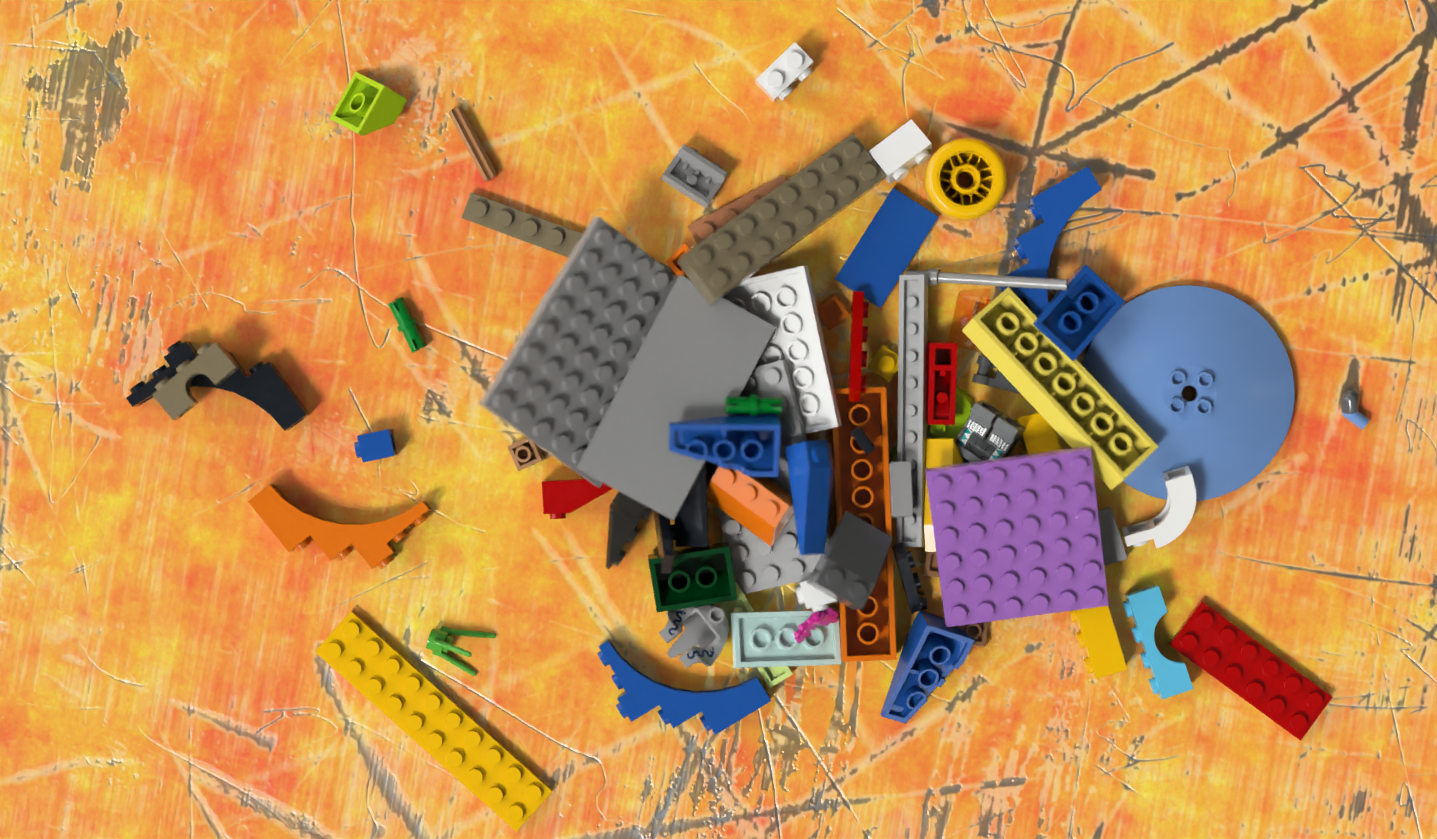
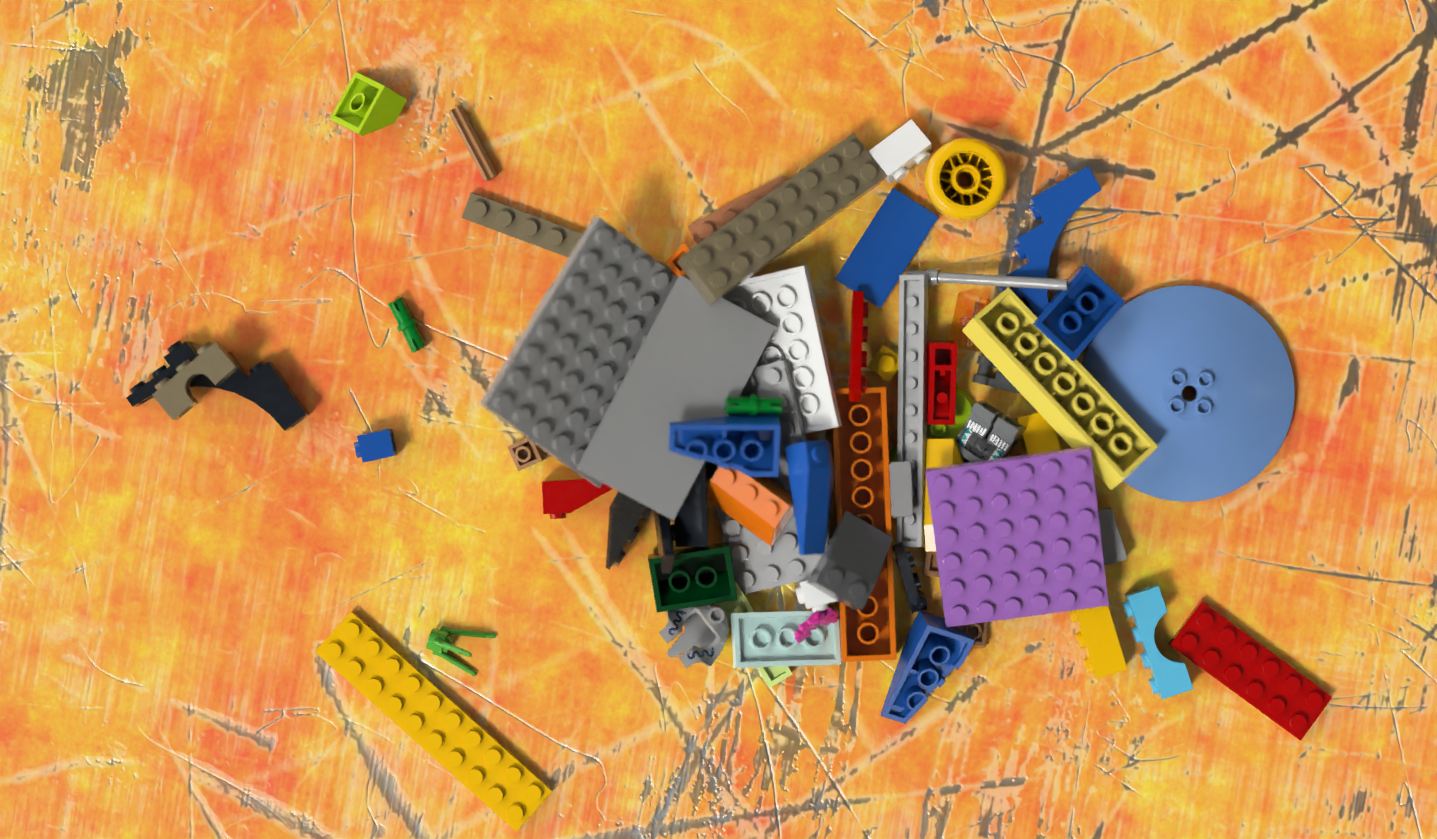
(295, 526): orange arch -> none
(642, 694): blue arch -> none
(694, 175): light grey bracket -> none
(784, 72): white brick -> none
(832, 311): orange tile -> none
(862, 440): black tile -> none
(1173, 517): white arch -> none
(1350, 409): arm -> none

